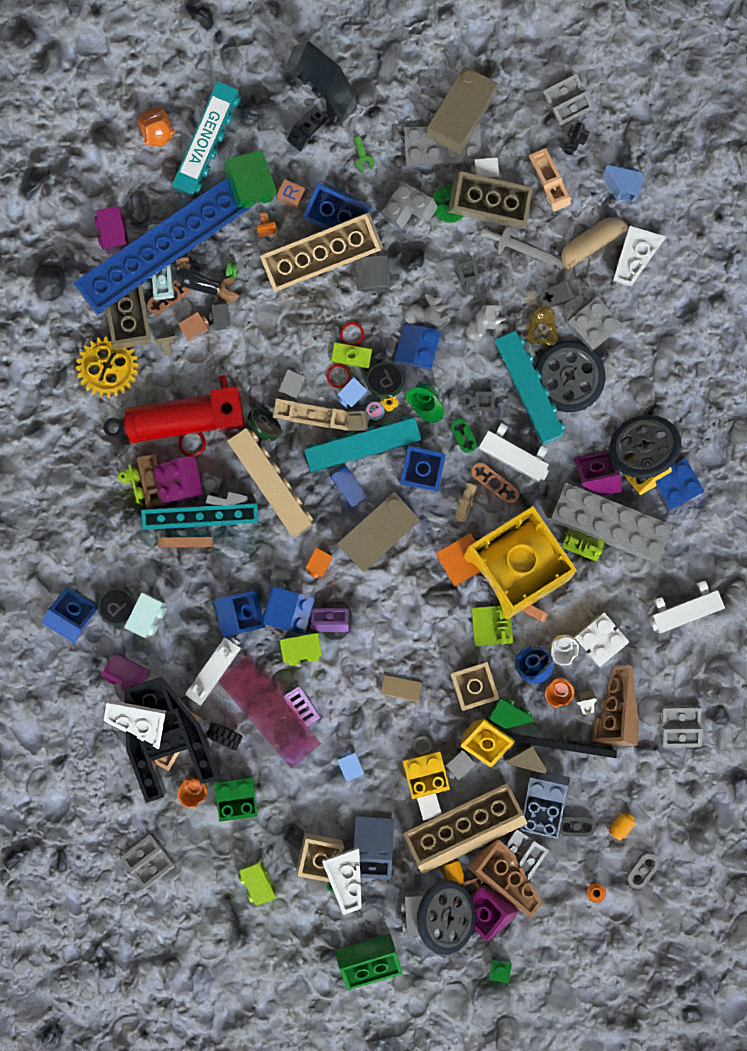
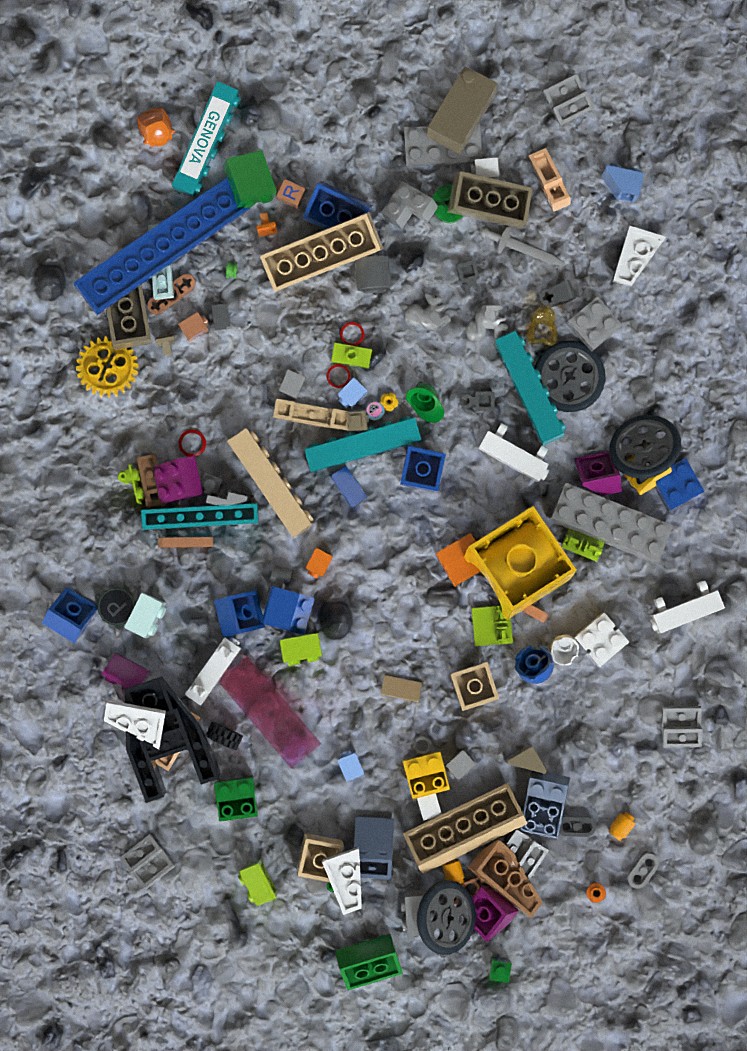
(112, 229): magenta brick -> none
(181, 416): red piece -> none
(191, 792): orange hair -> none
(192, 280): piece -> none
(264, 424): tile -> none
(303, 697): lavender slope -> none
(306, 128): black bracket -> none
(324, 76): black wedge -> none
(329, 620): medium lavender slope -> none
(362, 155): bright green bar -> none
(378, 532): dark tan brick -> none
(385, 380): black tile -> none
(417, 346): blue slope -> none
(465, 502): tan pin -> none
(467, 433): green beam -> none
(486, 741): yellow slope -> none
(494, 475): nougat beam -> none
(507, 715): green slope -> none
(559, 692): orange hair -> none
(568, 746): black tile -> none
(577, 135): black plate -> none
(586, 701): dark tan brick -> none
(591, 241): tan brick -> none
(618, 715): medium nougat wedge -> none

